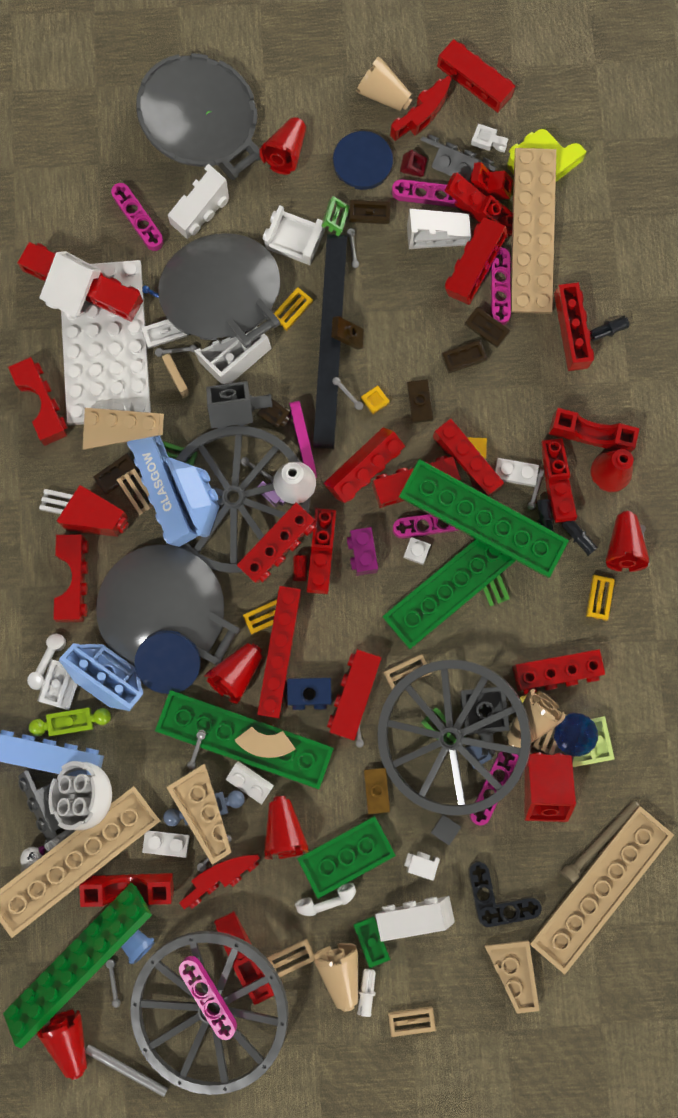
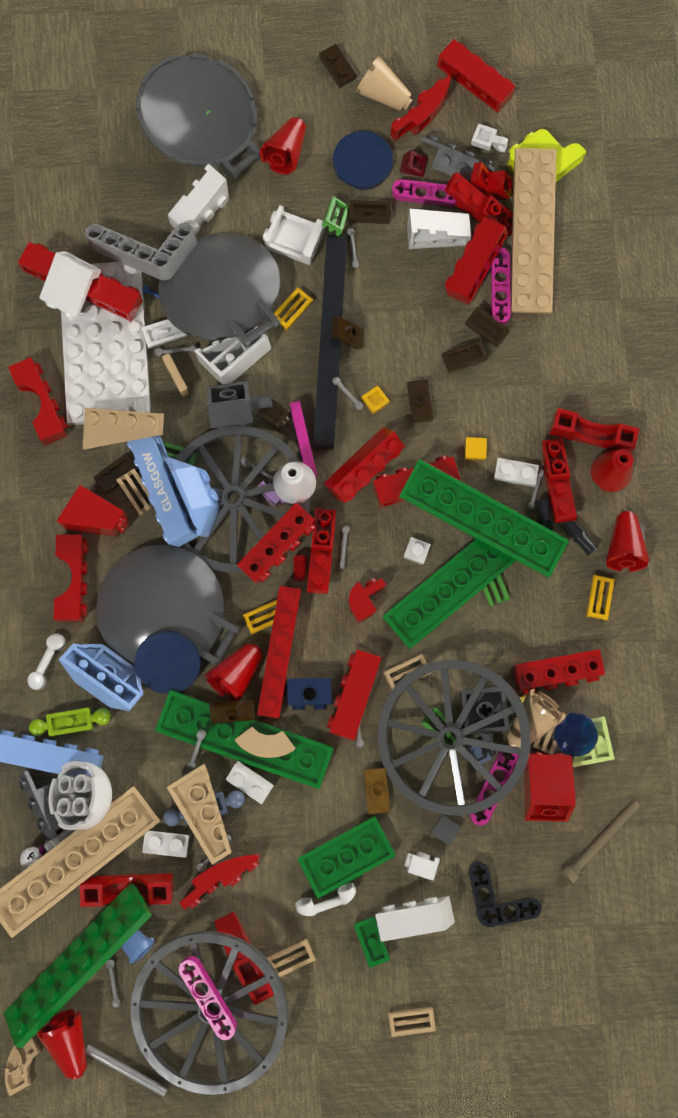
(18, 1066): none -> tan tile
(45, 500): white tile -> none
(57, 686): white plate -> none
(139, 215): dark pink beam -> none
(159, 263): none -> light grey beam
(232, 711): none -> dark brown plate
(283, 831): red cone -> none
(337, 65): none -> dark brown plate
(340, 974): tan cone -> none
(345, 529): none -> light grey hinge
(359, 599): none -> red brick
(363, 550): magenta brick -> none
(366, 992): white axle -> none
(433, 528): dark pink beam -> none
(456, 444): red arch -> none
(516, 972): tan wing -> none
(573, 326): red brick -> none
(601, 889): tan plate -> none
(609, 328): black axle -> none

